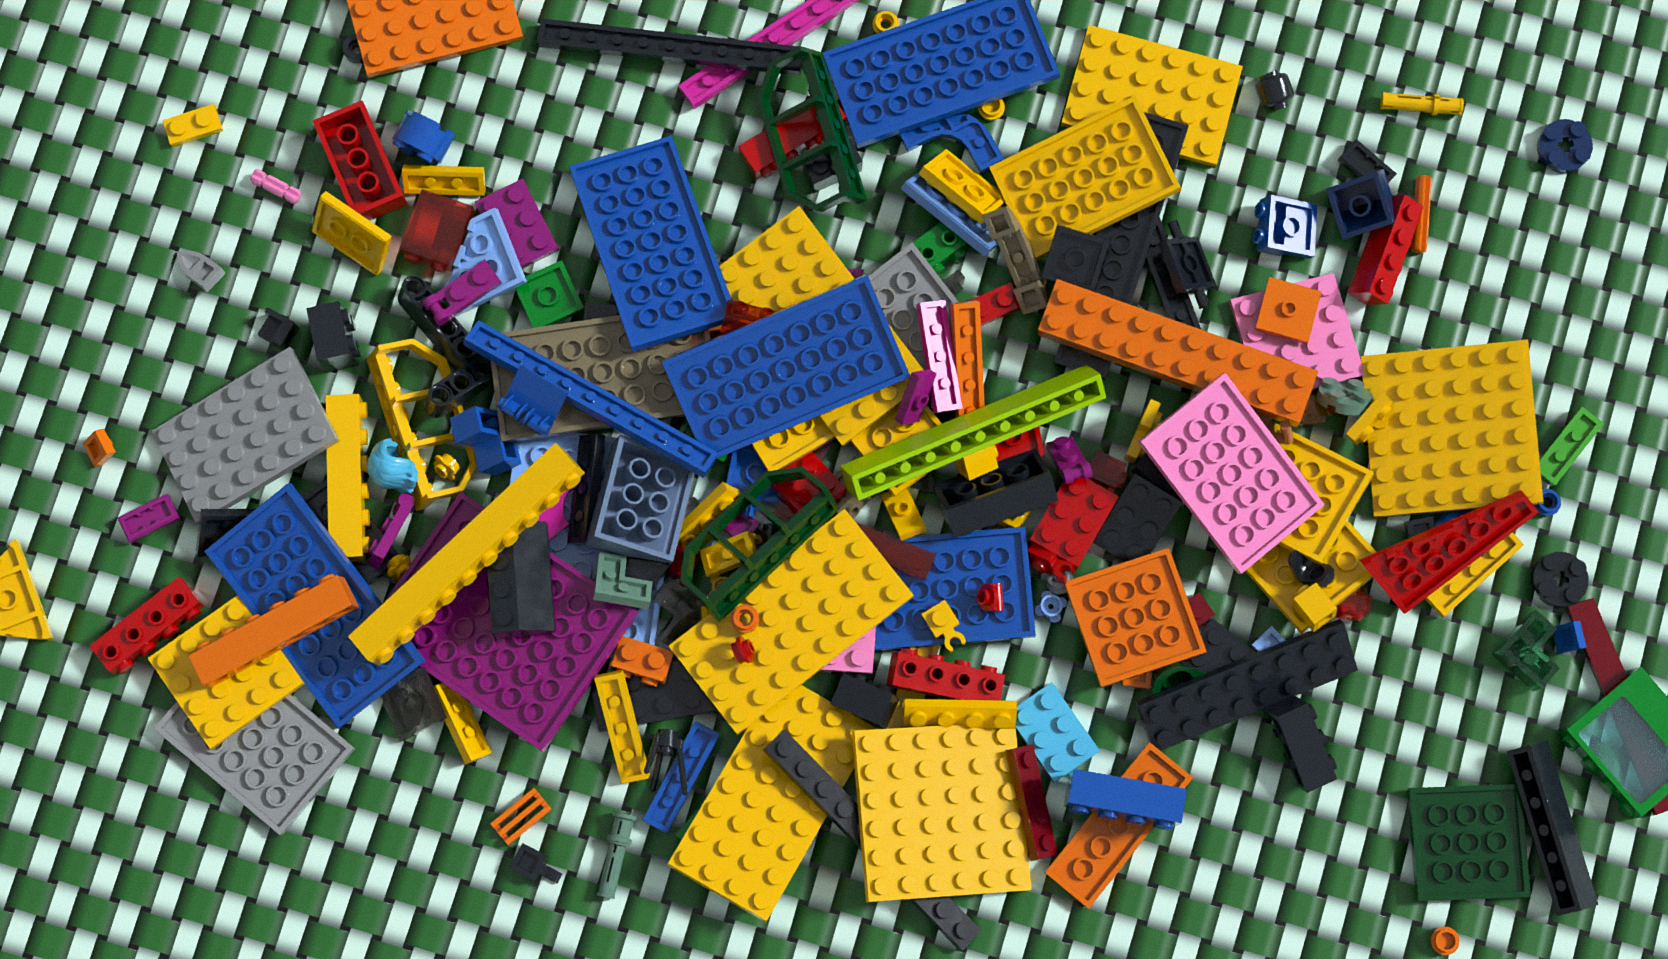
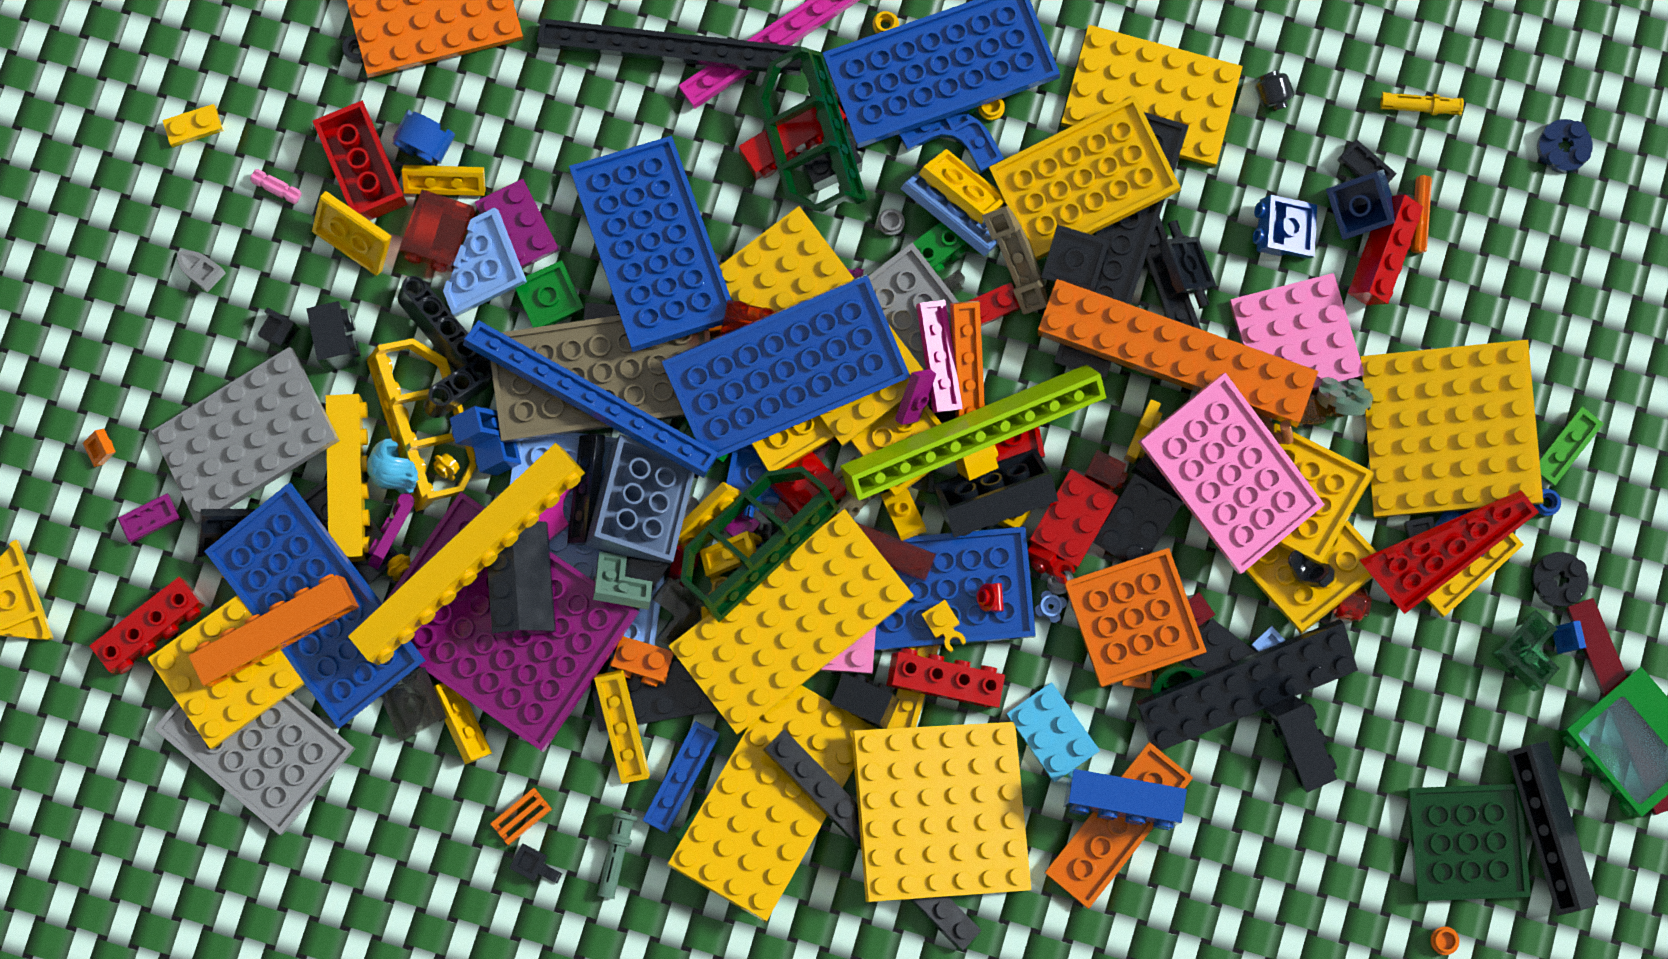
(462, 292): magenta plate -> none
(533, 400): blue hinge -> none
(664, 744): black plant -> none
(741, 610): orange plate -> none
(743, 650): red plate -> none
(891, 222): none -> light grey plate
(960, 712): yellow plate -> none
(1032, 802): dark red plate -> none
(1069, 459): magenta plate -> none
(1288, 310): orange plate -> none
(1314, 606): yellow brick -> none
(1376, 411): yellow plate -> none

